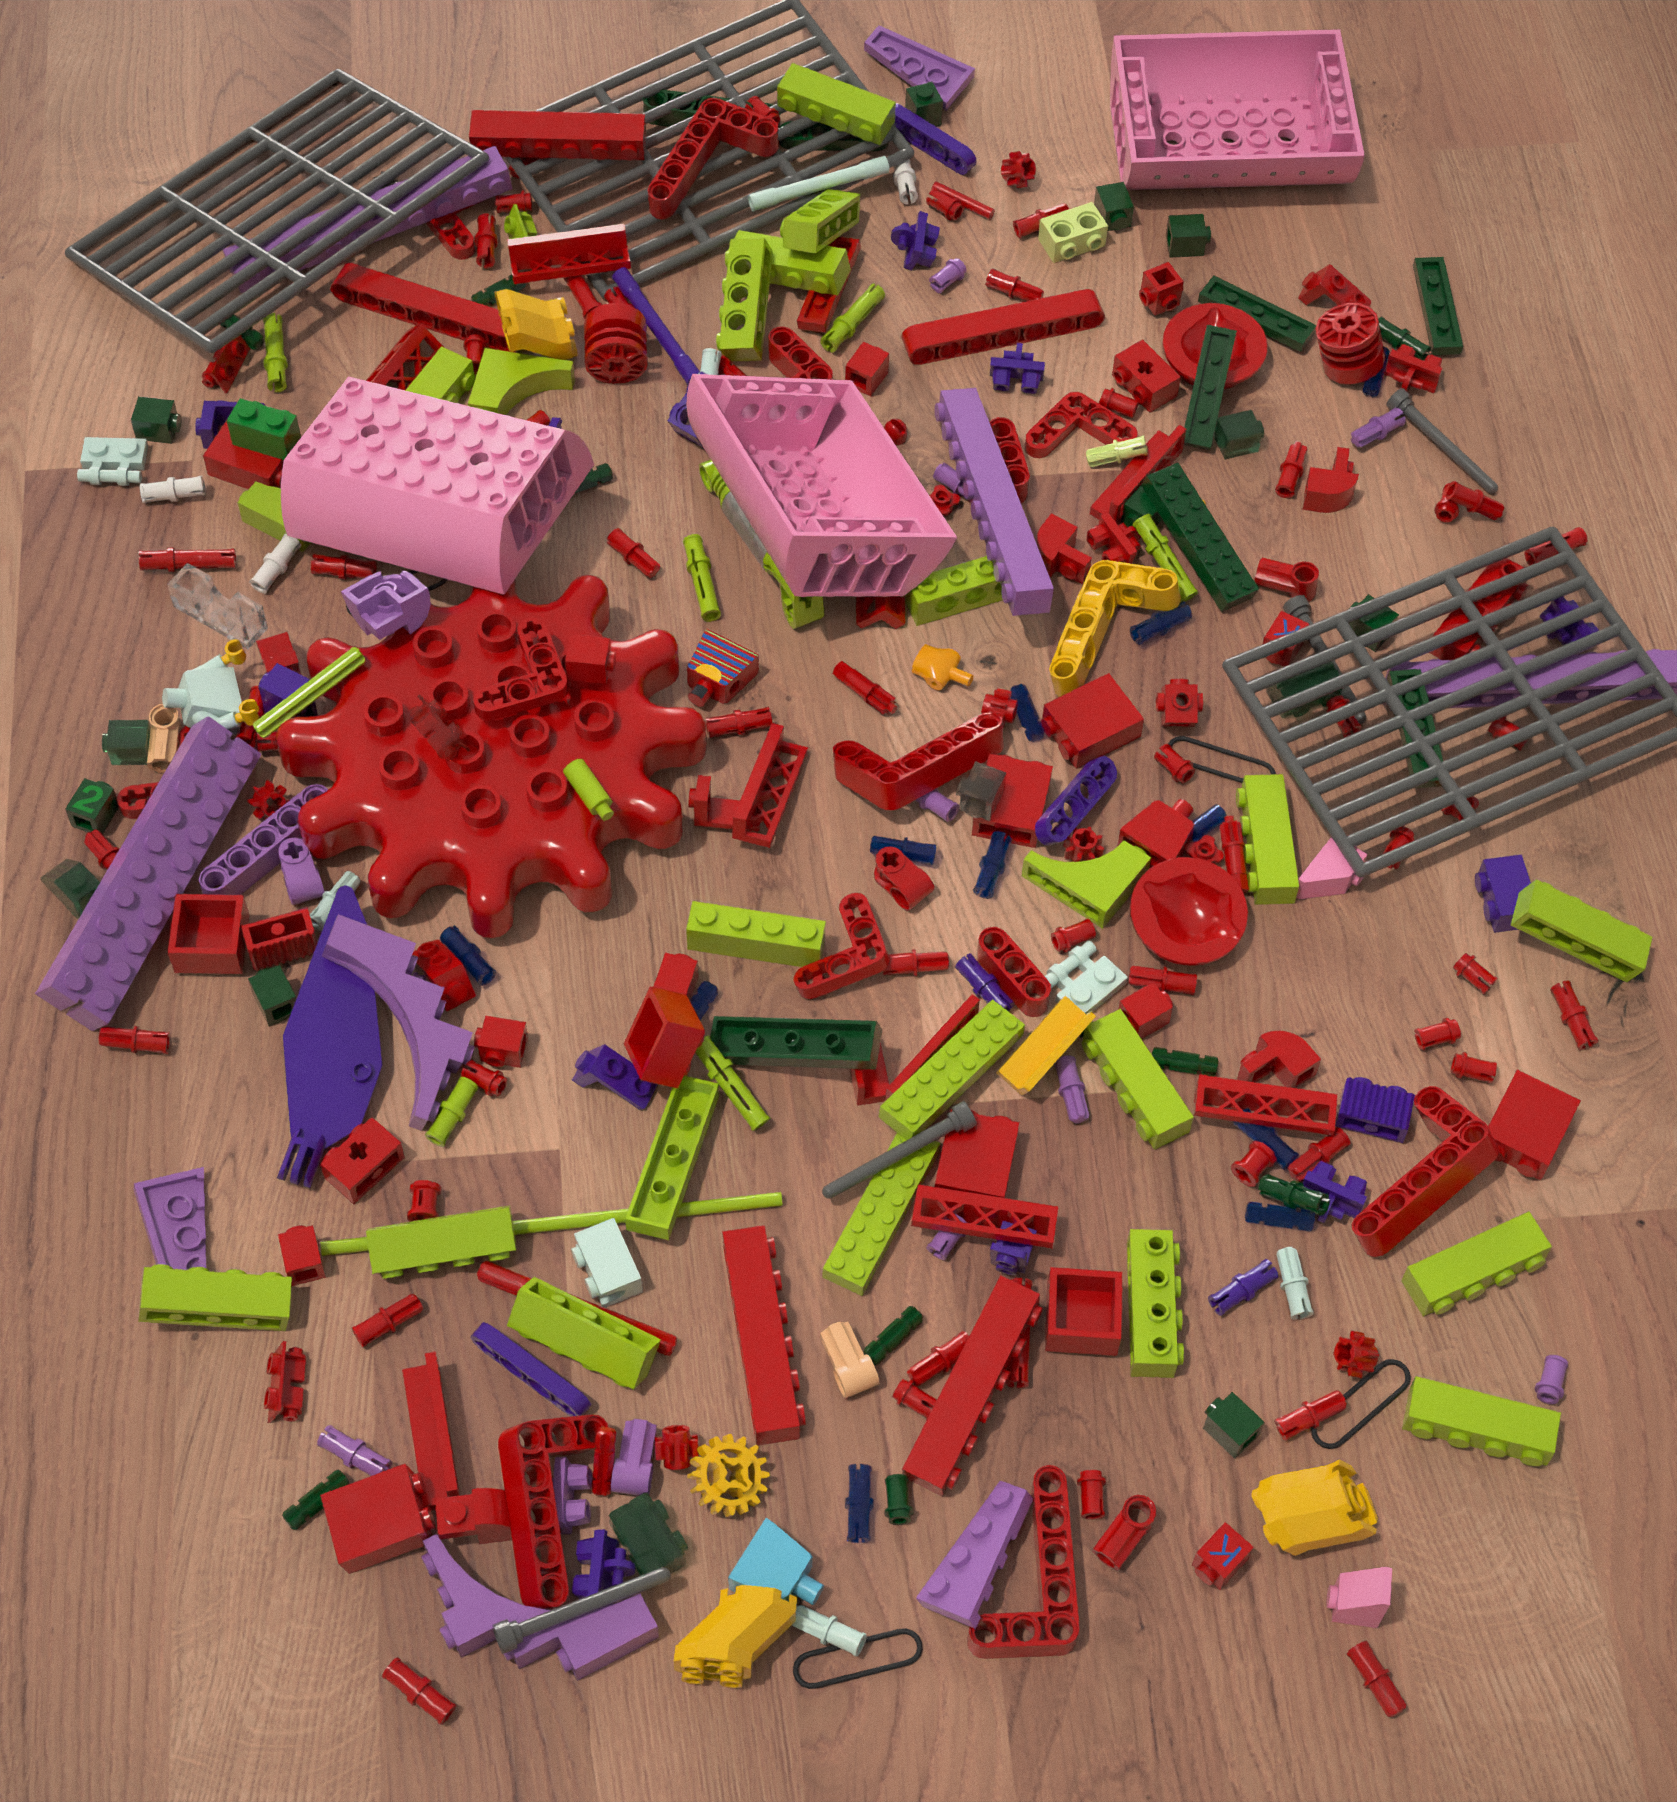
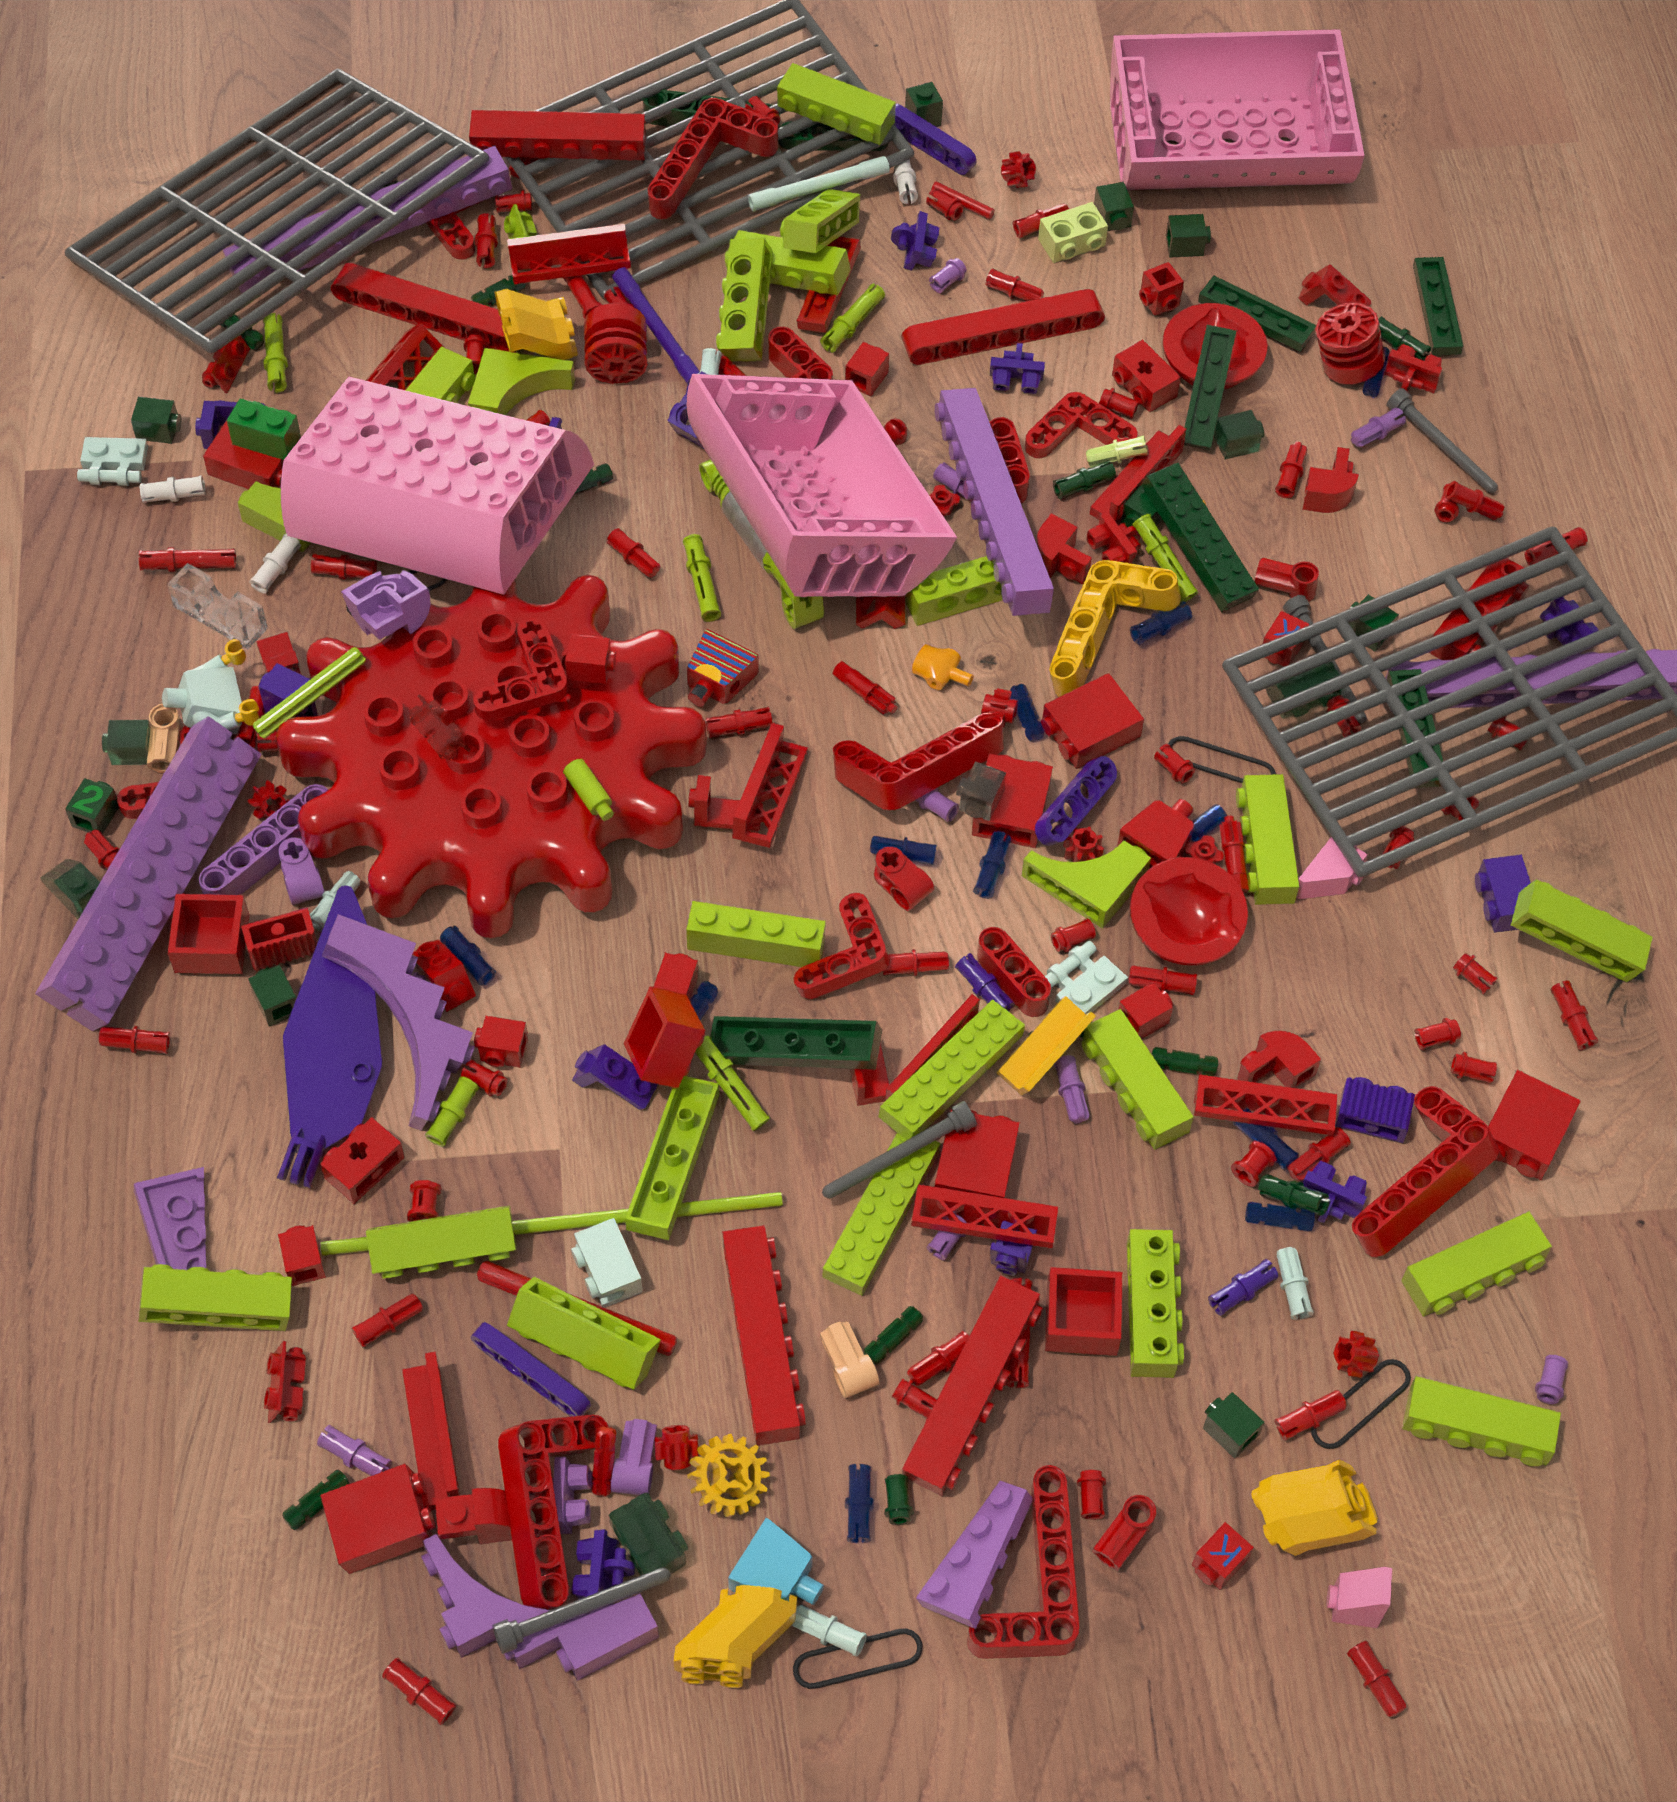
(919, 63): medium lavender wing -> none
(1084, 479): none -> dark green pin
(1173, 714): red brick -> none

